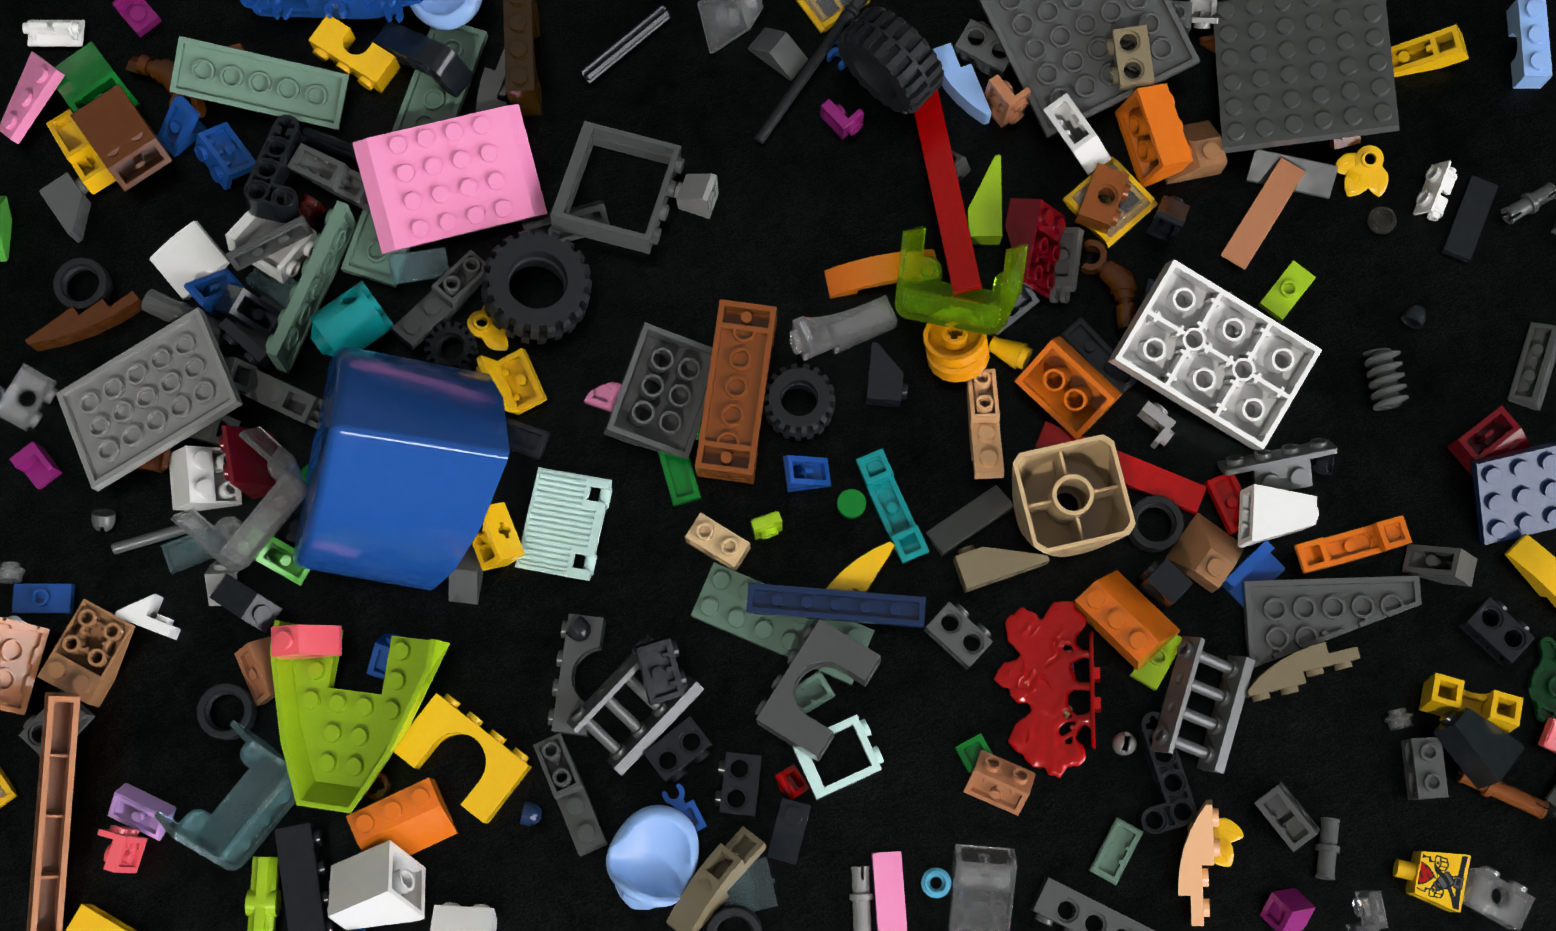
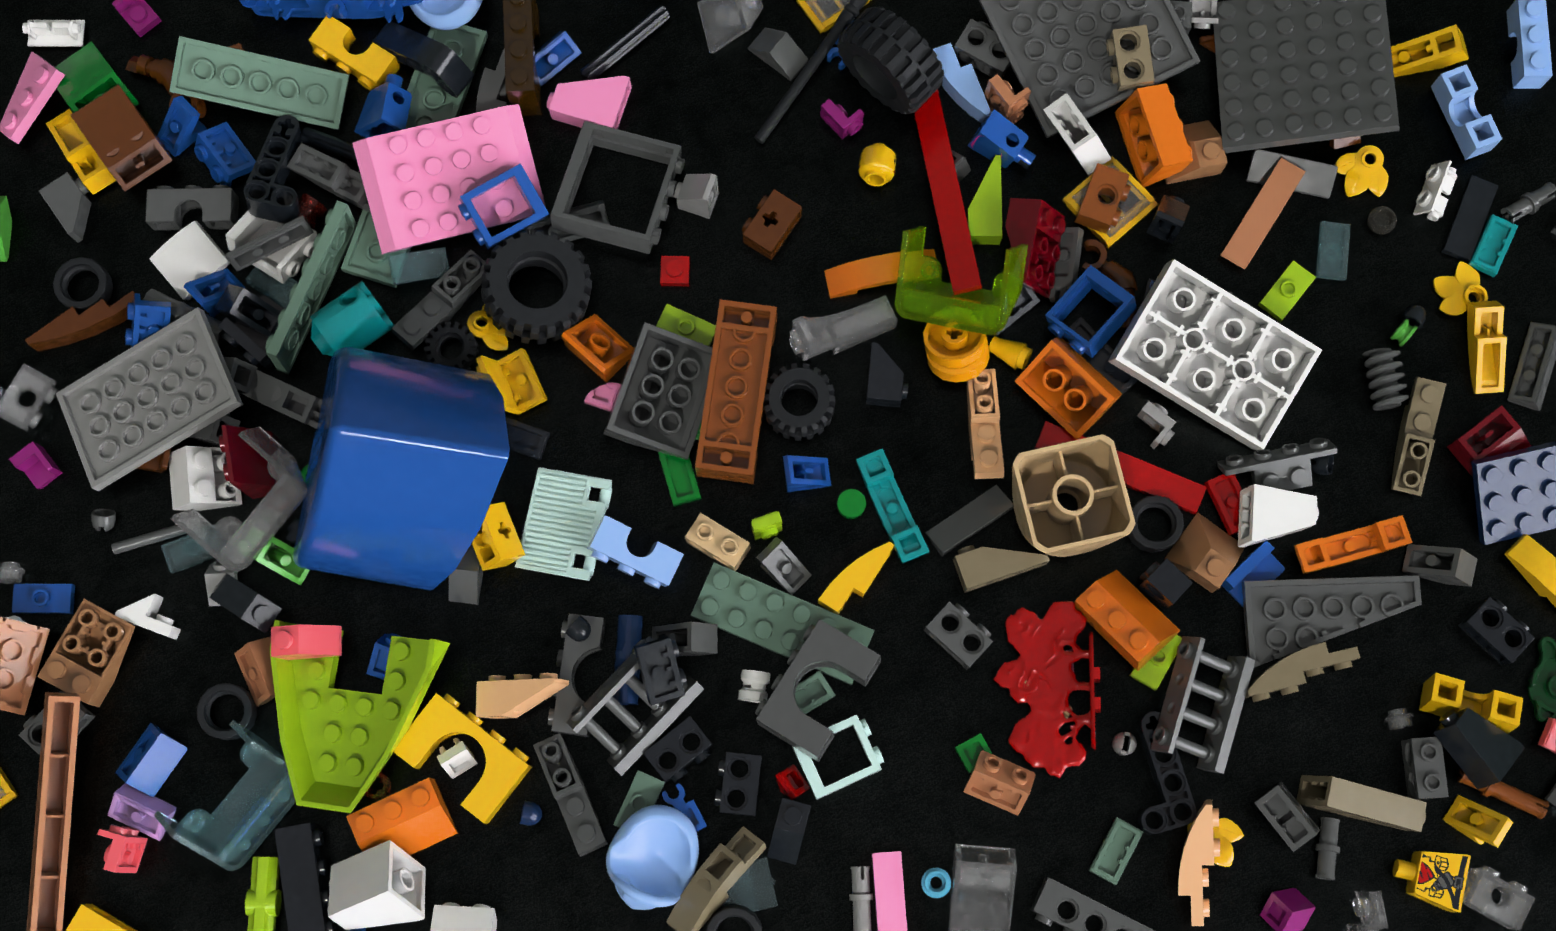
(146, 319): none -> blue bracket
(151, 760): none -> panel
(168, 206): none -> dark grey arch
(385, 109): none -> blue torso
(456, 759): none -> white tile
(512, 698): none -> light nougat slope
(528, 192): none -> blue window
(554, 56): none -> blue slope
(592, 101): none -> bright pink slope
(598, 346): none -> orange slope
(610, 544): none -> light blue arch
(628, 635): none -> dark blue axle
(642, 793): none -> sand green plate
(675, 271): none -> red plate
(686, 325): none -> lime plate
(690, 637): none -> dark grey slope
(753, 686): none -> white wheel
(770, 239): none -> reddish brown brick
(783, 566): none -> dark grey slope
(836, 605): dark blue plate -> none
(877, 164): none -> yellow head
(1002, 138): none -> blue torso
(1106, 288): none -> blue window
(1333, 251): none -> clear light blue plate
(1361, 802): none -> dark tan slope
(1403, 332): none -> bright green bush
(1416, 436): none -> dark tan slope
(1456, 98): none -> light blue arch
(1458, 288): none -> yellow plate
(1477, 821): none -> yellow slope
(1486, 346): none -> yellow slope
(1493, 245): none -> teal plate

